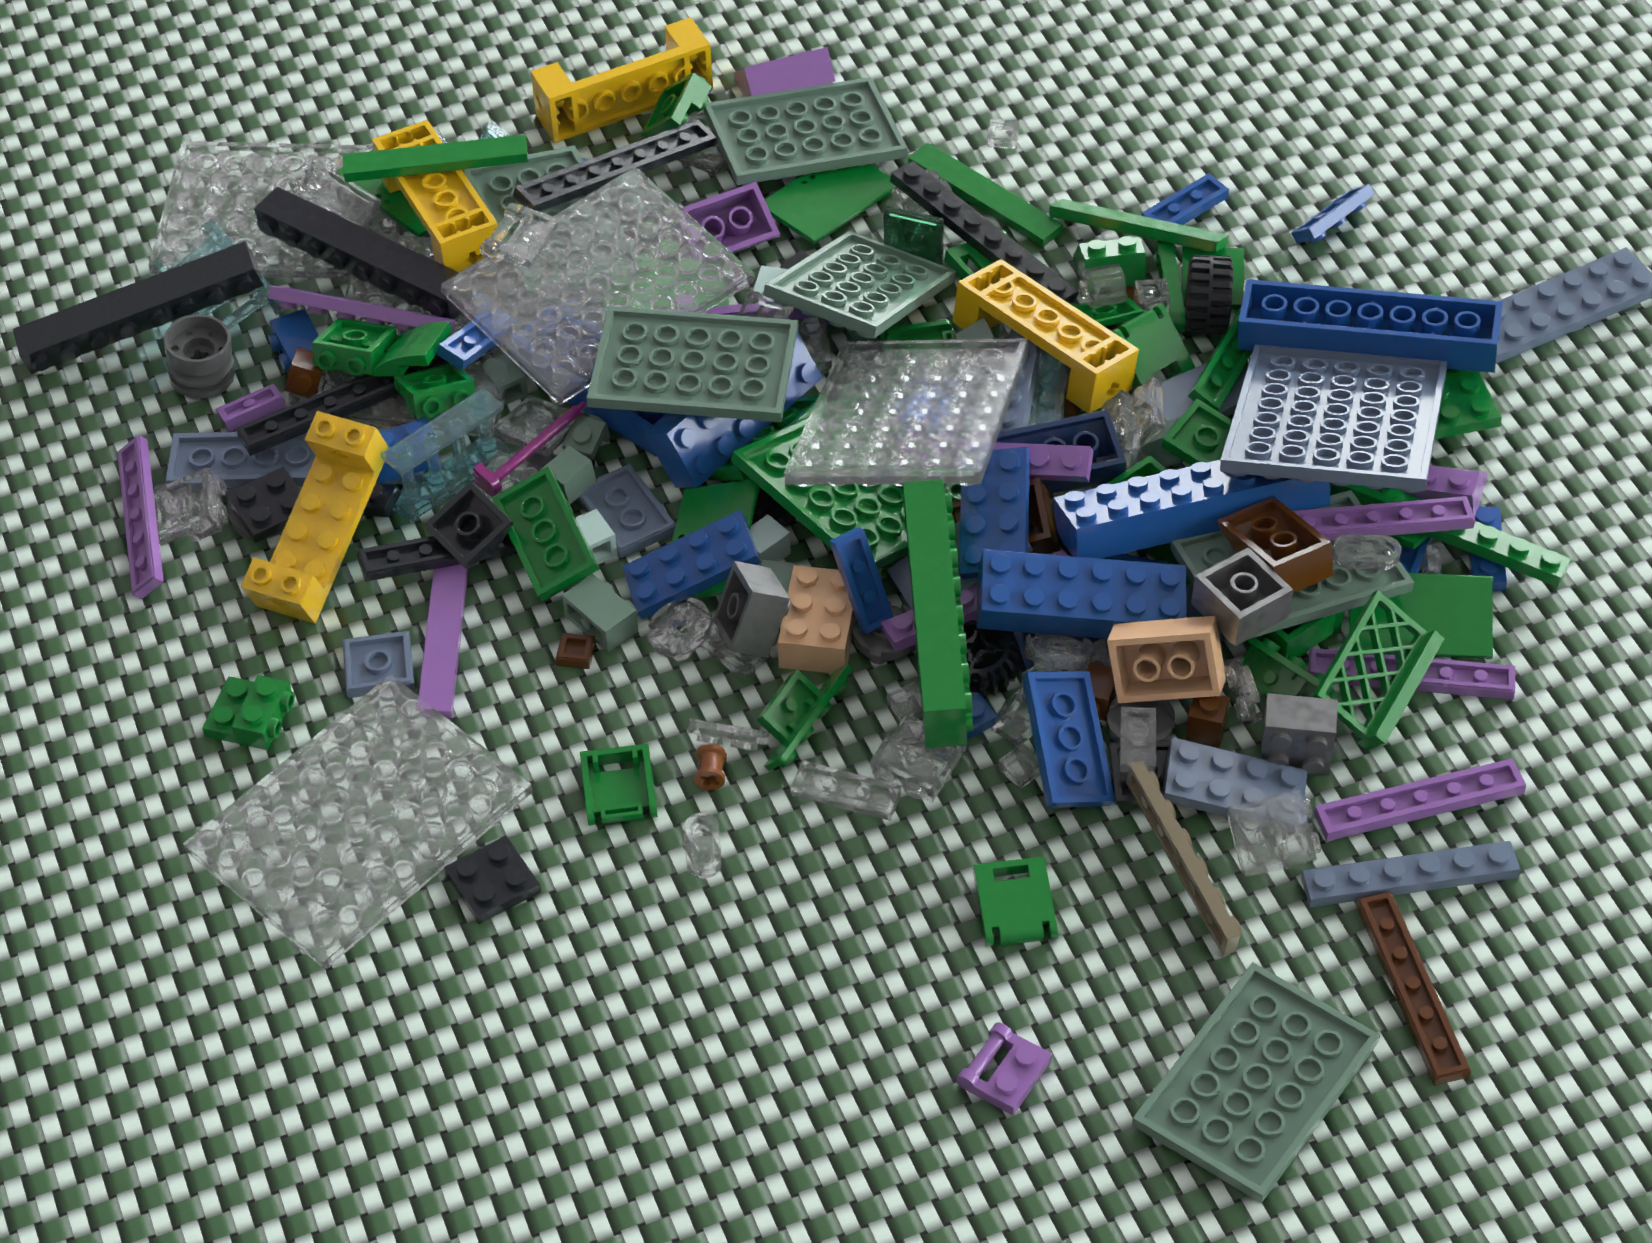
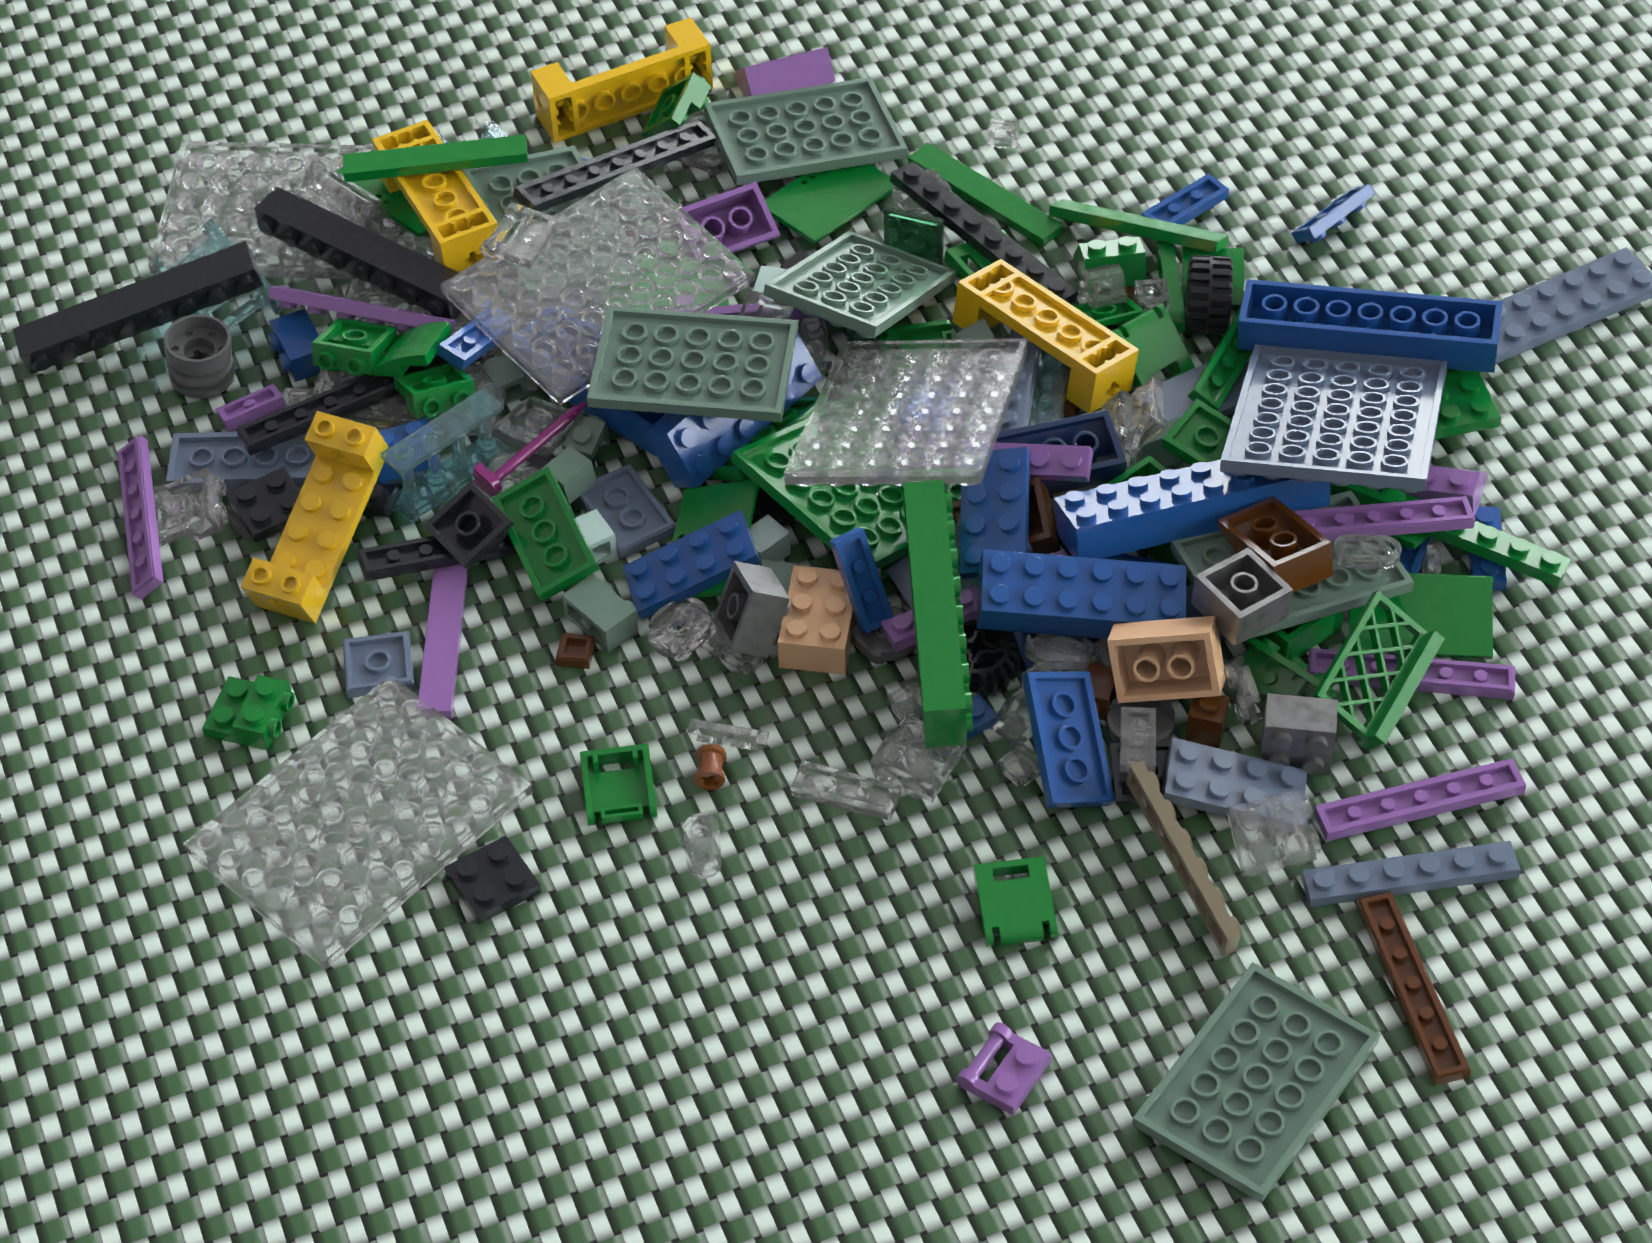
(303, 375): reddish brown brick -> none
(795, 709): green bracket -> none

